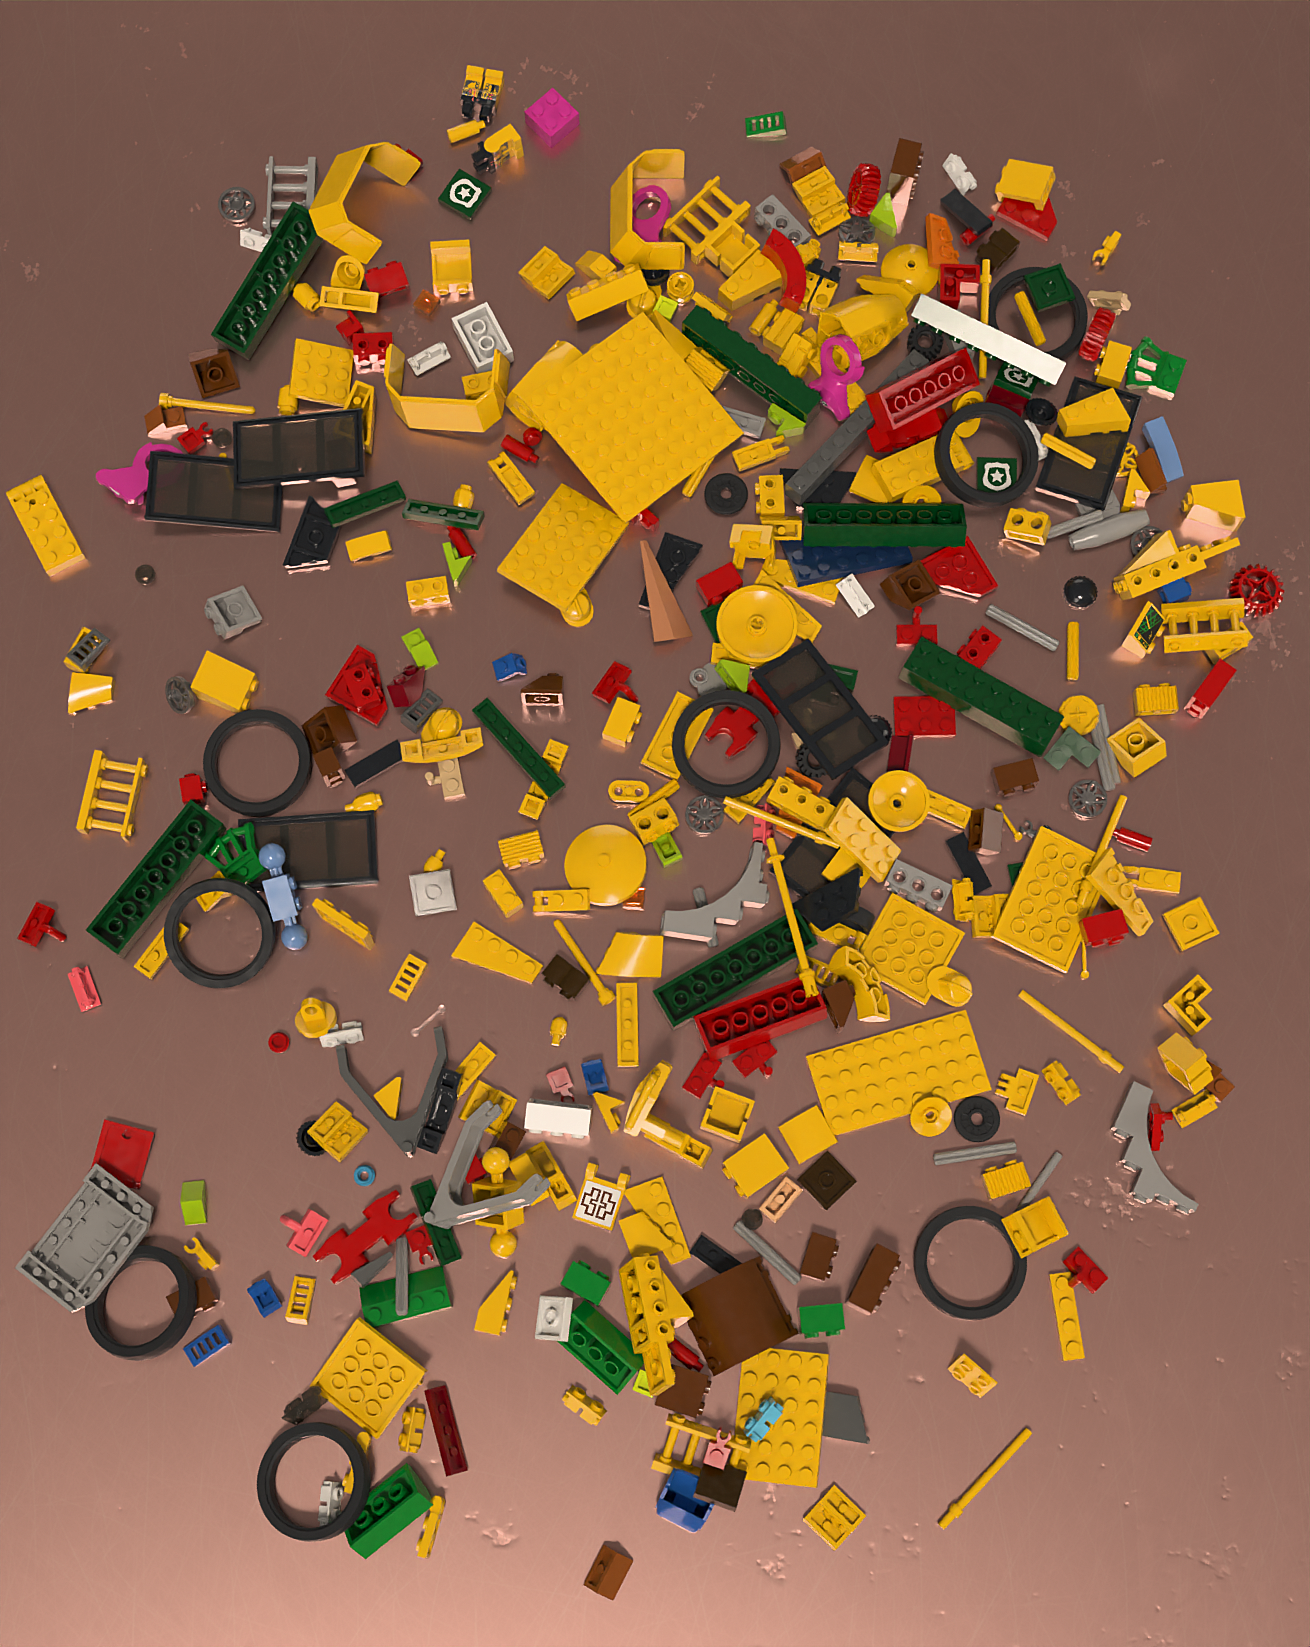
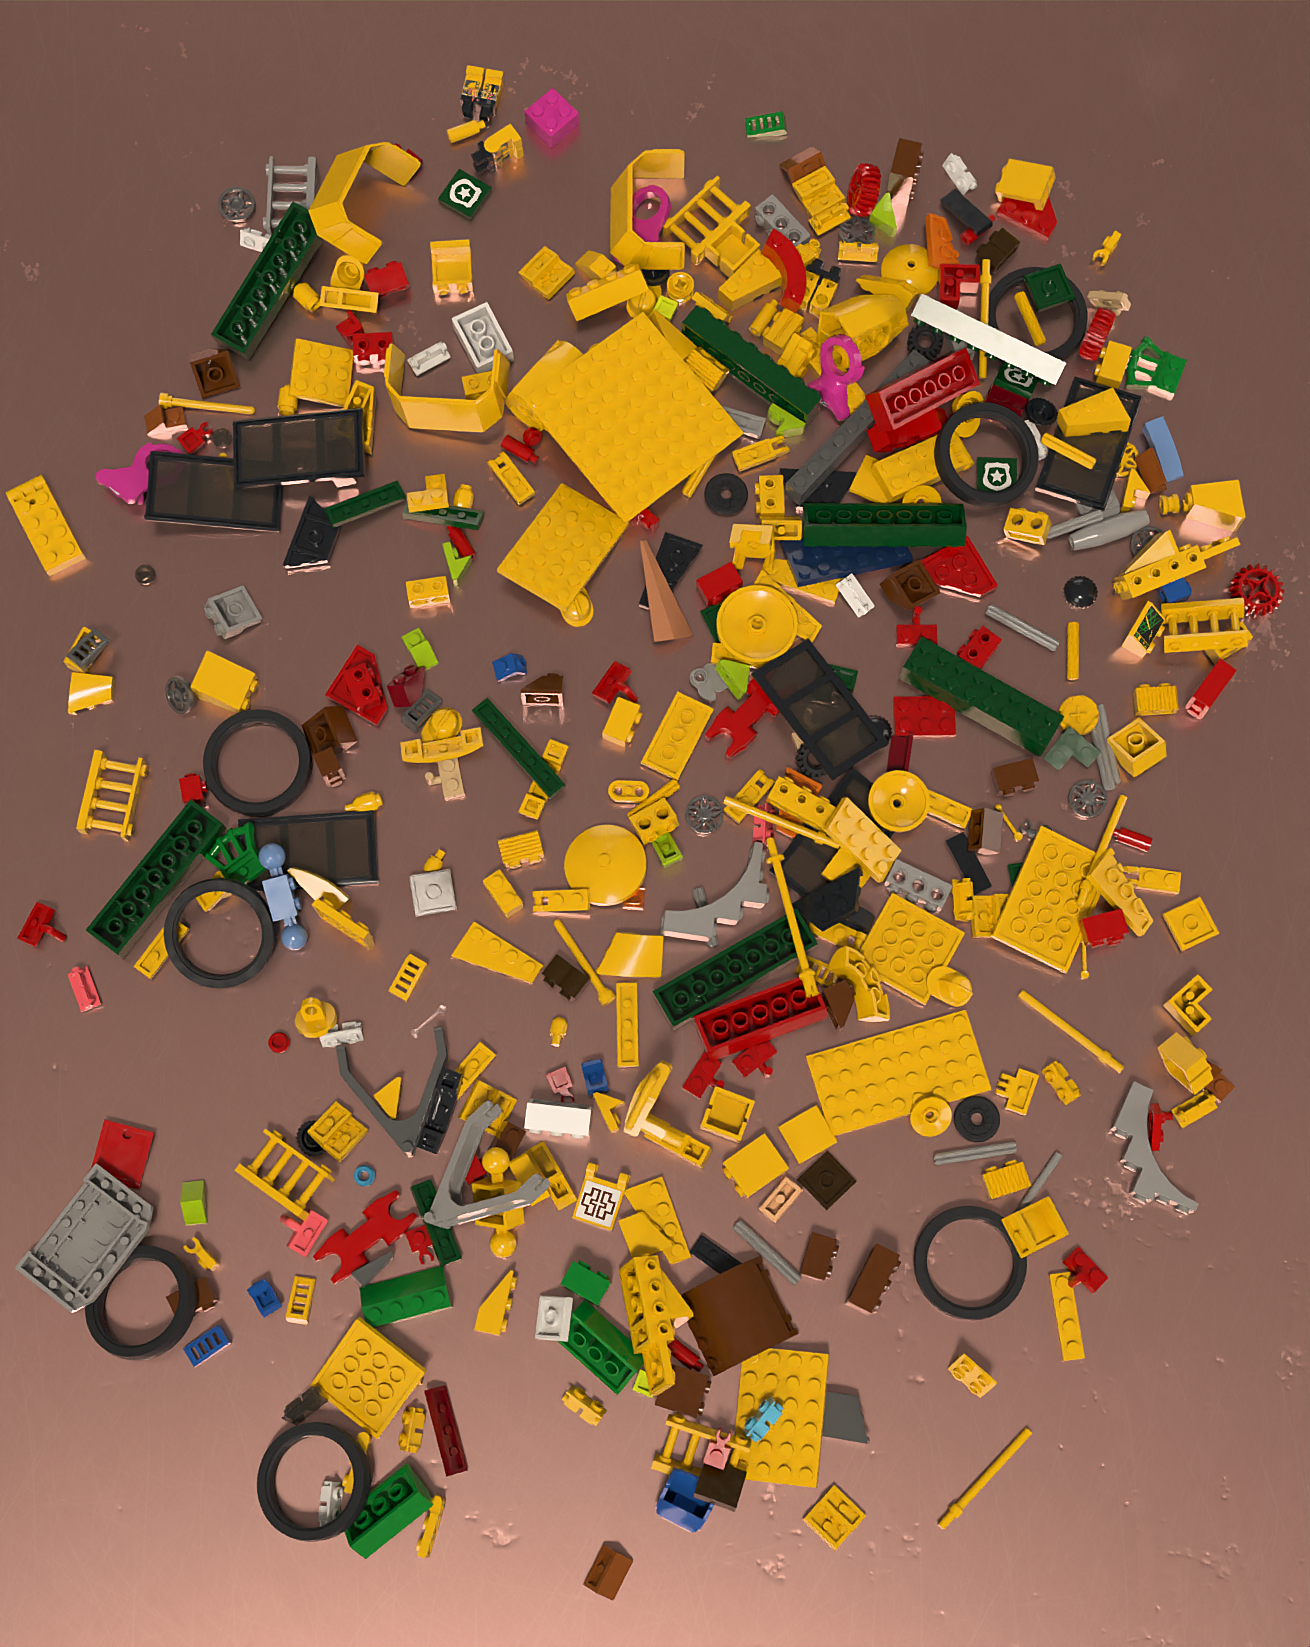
(266, 1183): none -> yellow fence
(319, 886): none -> slope
(368, 545): yellow slope -> none
(375, 764): black tile -> none
(401, 1276): light grey axle -> none
(426, 303): clear orange plate -> none
(432, 498): none -> yellow plate
(710, 700): black tyre -> none
(752, 1219): clear smoke plate -> none
(821, 1319): green brick -> none
(1169, 504): none -> yellow wheel

